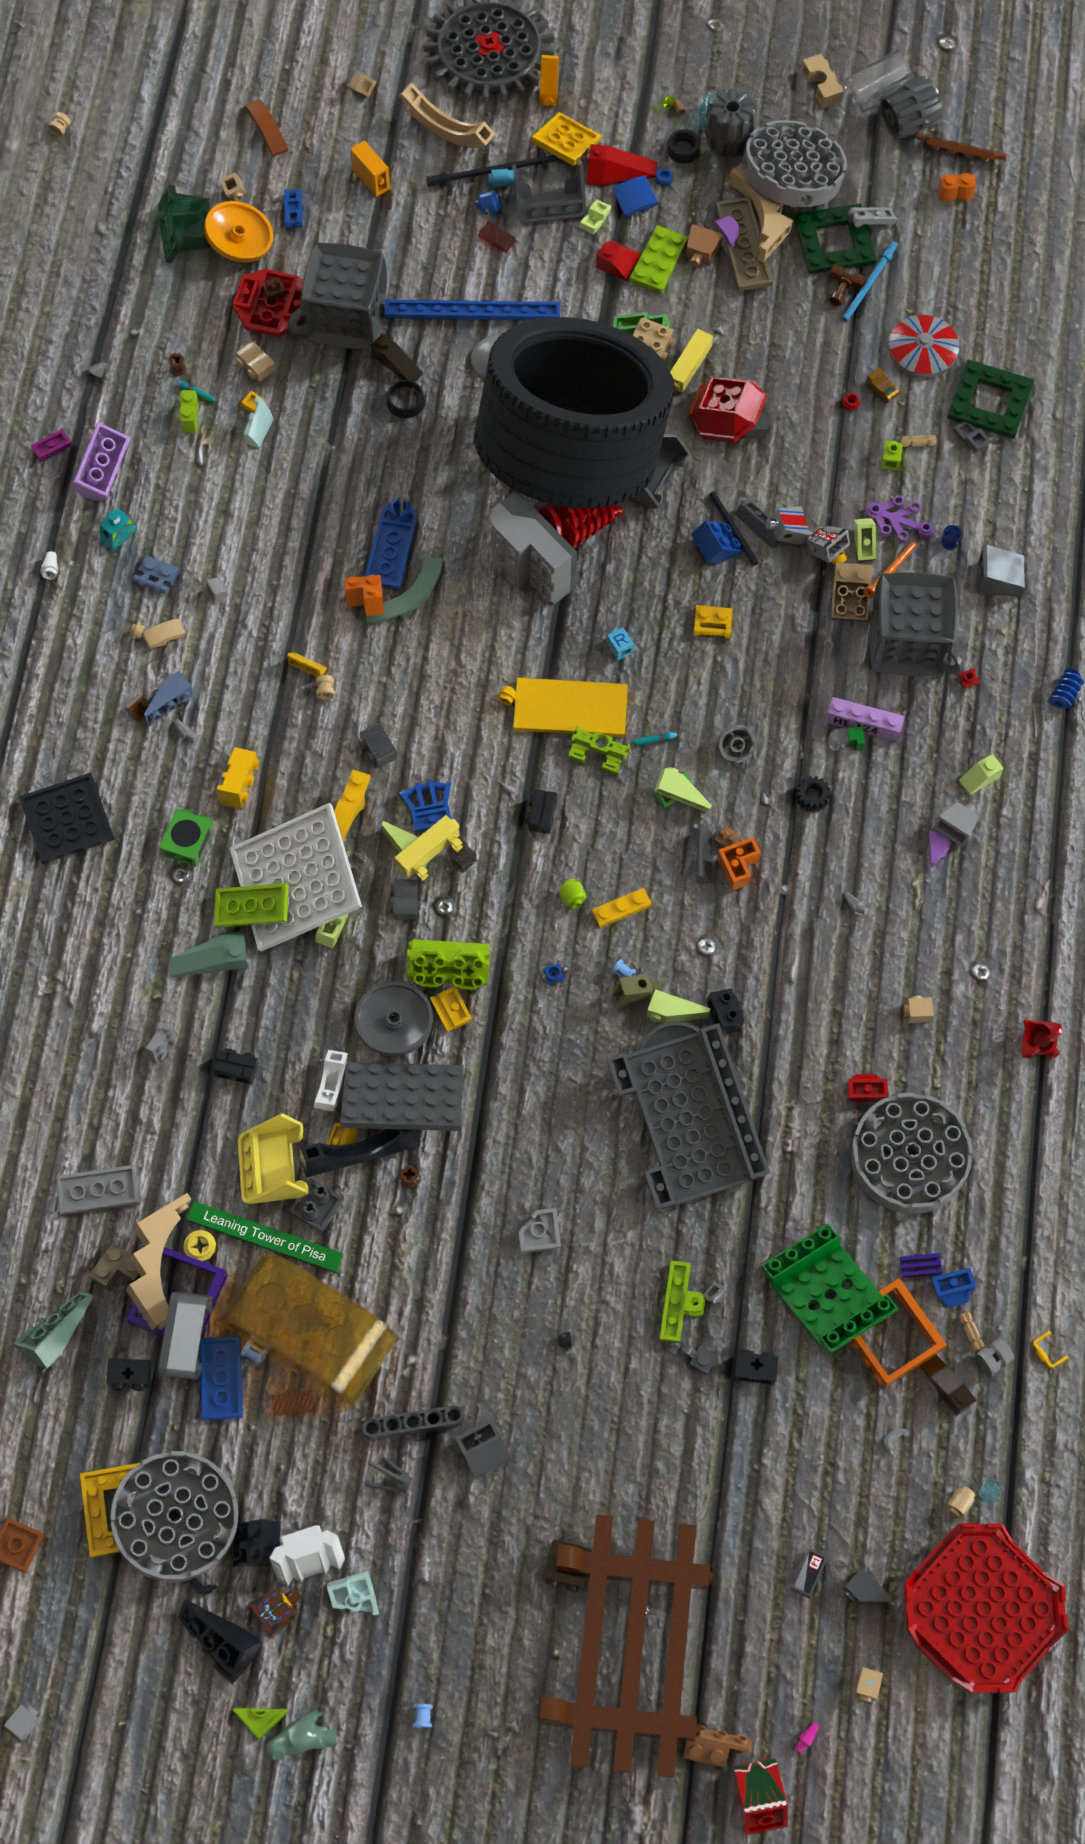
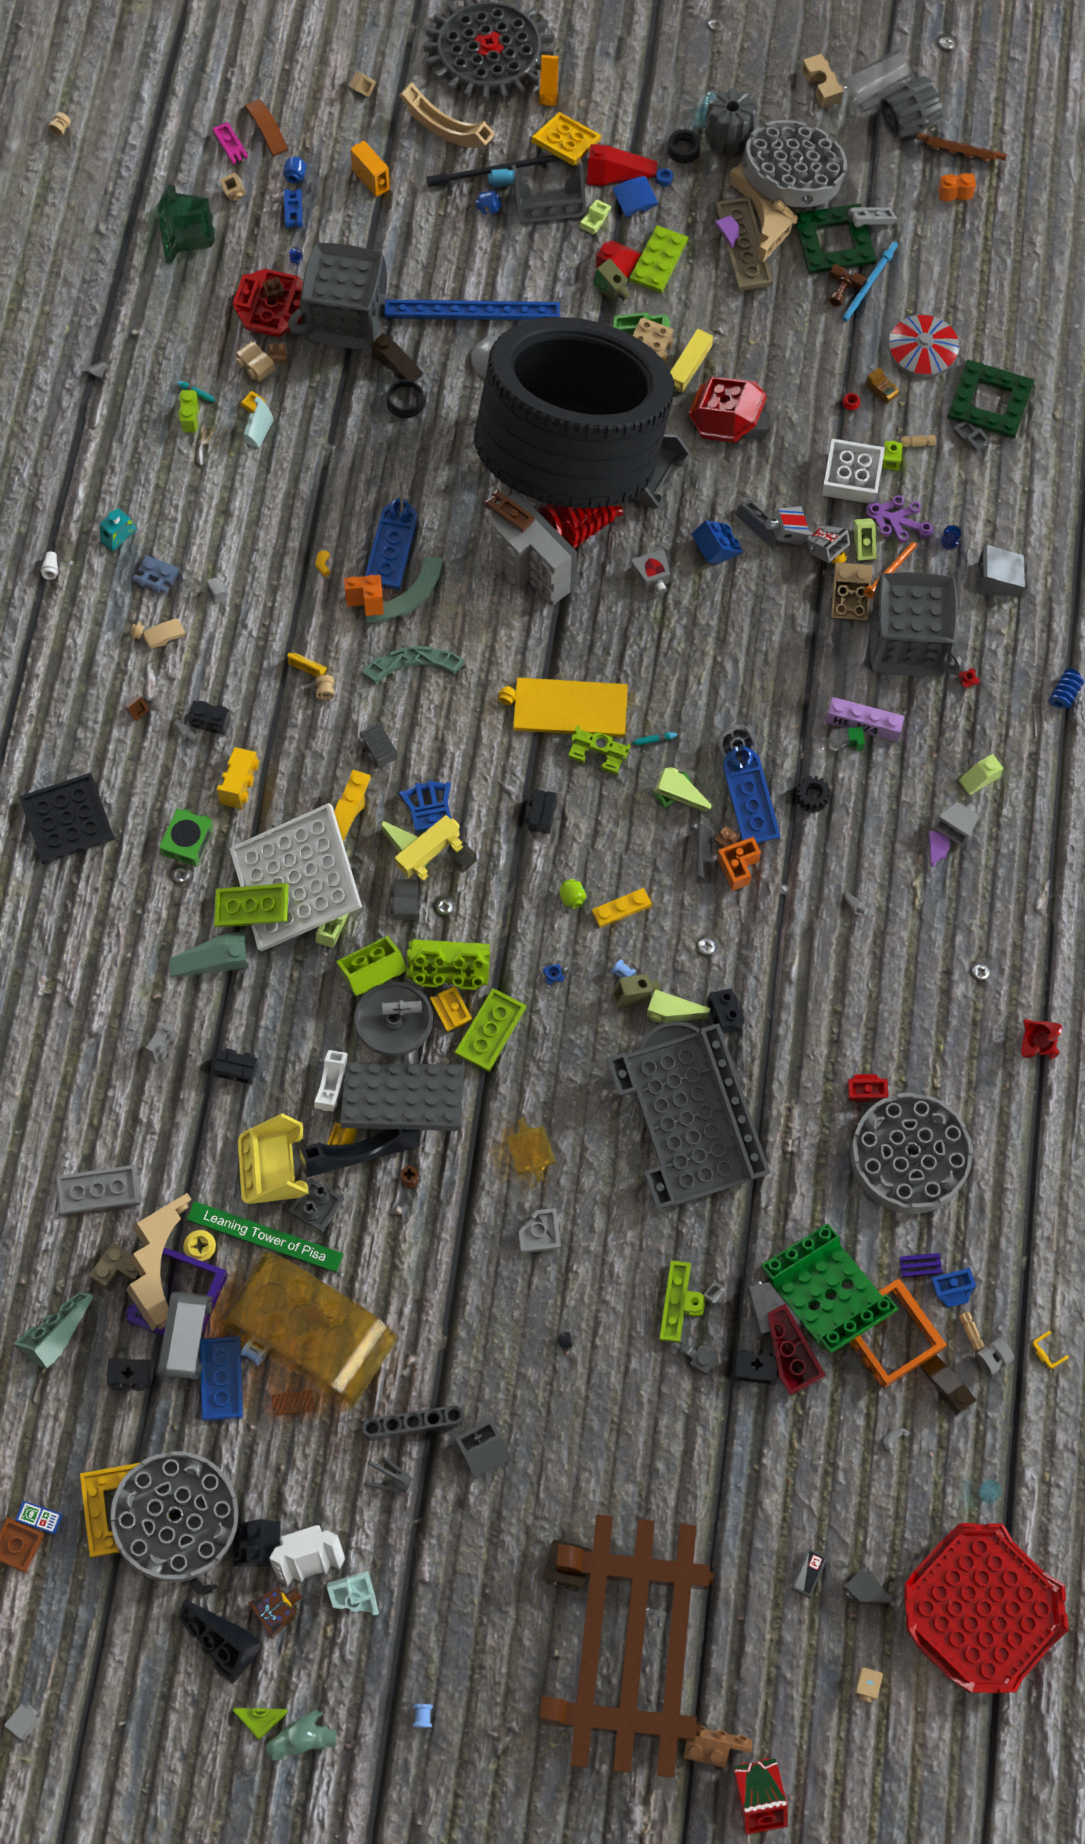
(39, 1517): none -> tile
(51, 445): magenta plate -> none
(100, 463): lavender brick -> none
(169, 695): sand blue slope -> none
(175, 366): reddish brown bush -> none
(209, 717): none -> black brick
(230, 142): none -> dark pink hinge
(238, 231): light orange dish -> none
(277, 352): none -> medium nougat tile
(294, 169): none -> blue head
(295, 255): none -> clear blue plate
(320, 562): none -> yellow arm
(372, 965): none -> lime brick
(401, 1007): none -> light grey pin
(412, 657): none -> sand green tile
(490, 1030): none -> lime plate
(497, 237): clear red tile -> none
(509, 511): none -> reddish brown plate
(530, 1150): none -> clear yellow plate
(611, 281): none -> olive torso
(620, 643): medium azure brick -> none
(652, 571): none -> light grey torso
(675, 103): arm -> none
(702, 245): medium nougat torso -> none
(713, 617): yellow plate -> none
(724, 513): black piece -> none
(750, 796): none -> blue plate
(763, 1300): none -> flat silver slope
(781, 208): none -> tan axle
(794, 1357): none -> dark red wedge
(807, 1737): dark pink bar -> none
(853, 471): none -> white slope
(919, 1009): tan brick -> none
(961, 1502): tan brick -> none

